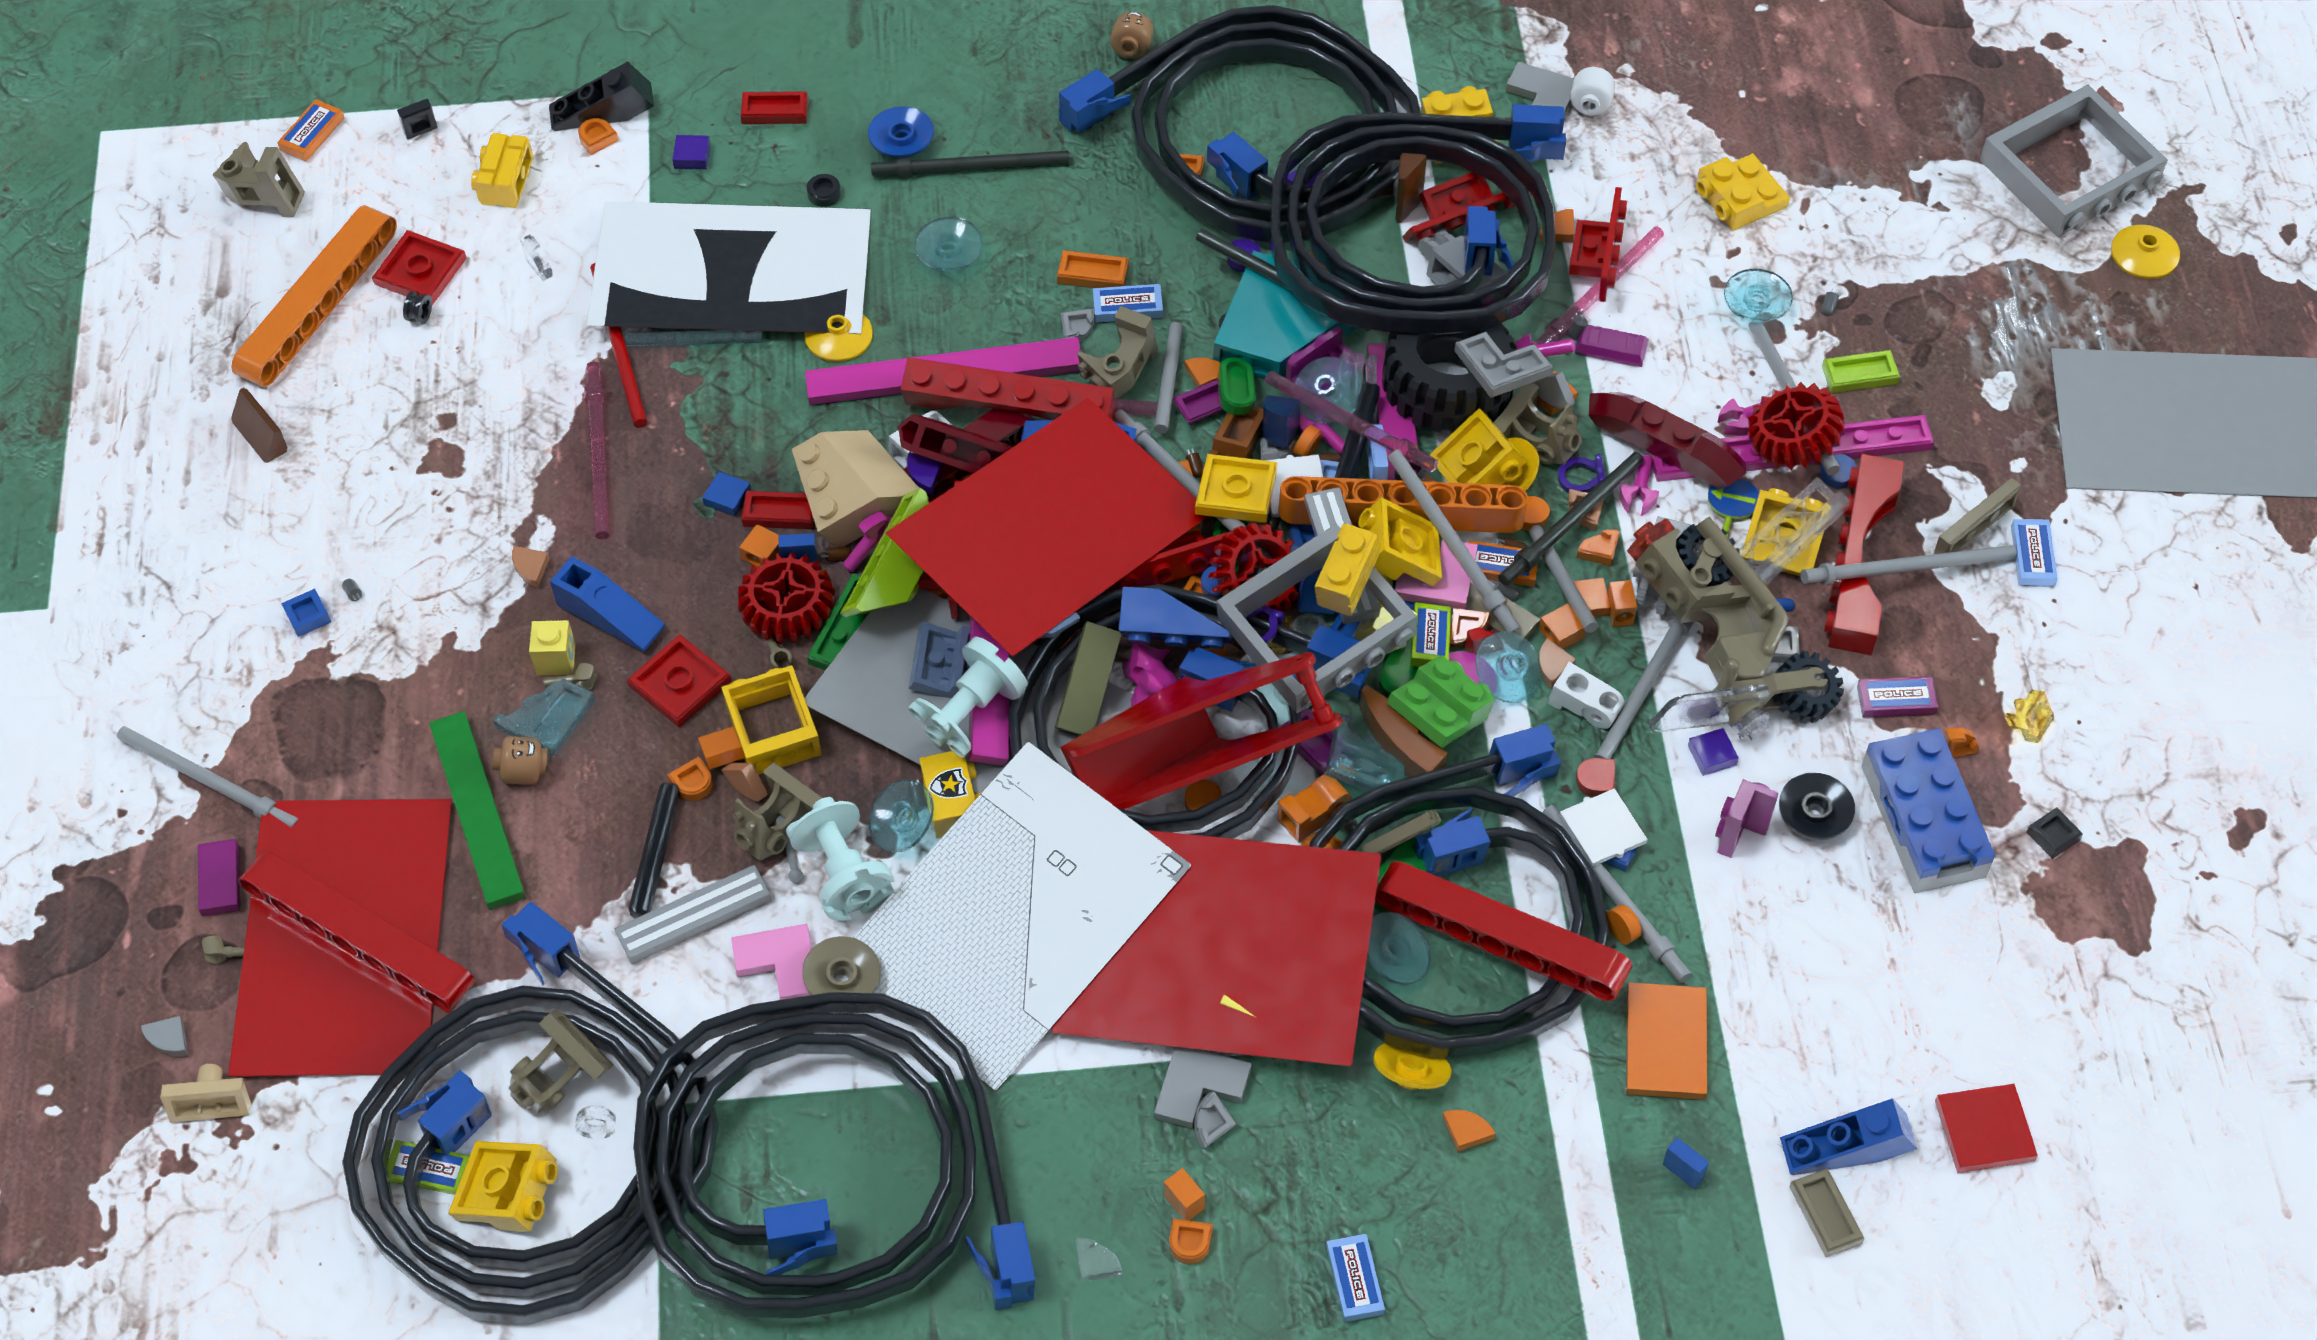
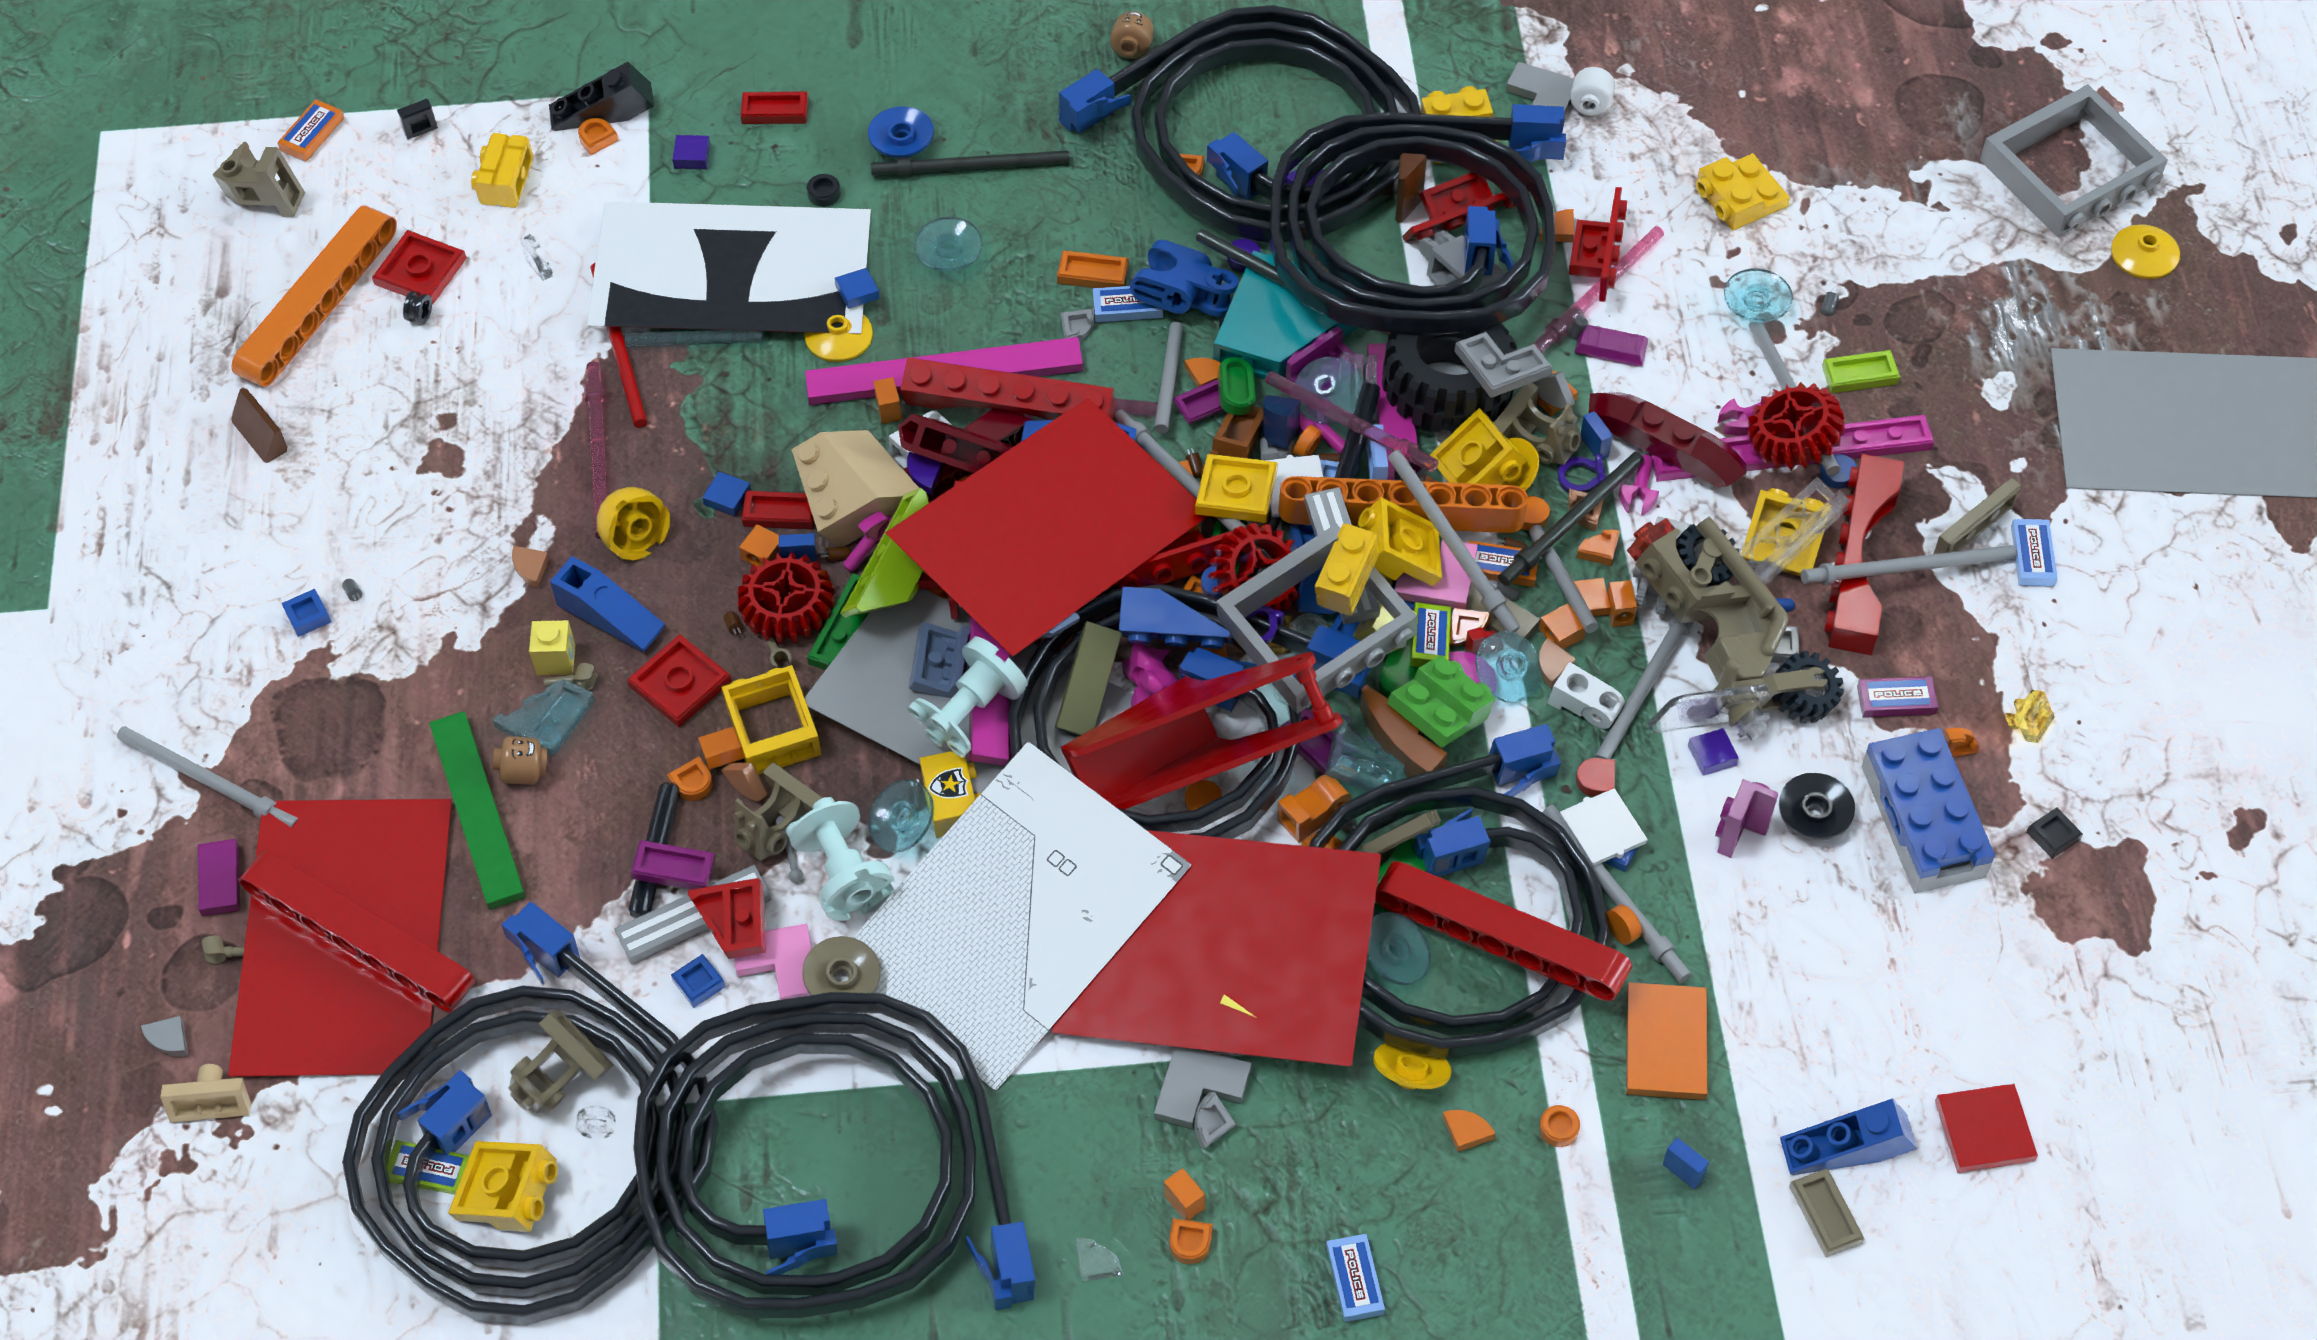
(632, 522): none -> yellow cylinder
(672, 865): none -> magenta tile
(698, 980): none -> blue tile
(733, 623): none -> reddish brown piece
(734, 915): none -> red wing
(857, 288): none -> blue tile
(887, 400): none -> orange piece
(1136, 347): dark tan tile -> none
(1183, 280): none -> blue piece
(1548, 349): dark pink bar -> none
(1559, 1126): none -> orange tile
(1596, 435): none -> blue tile
(1734, 501): blue piece -> none

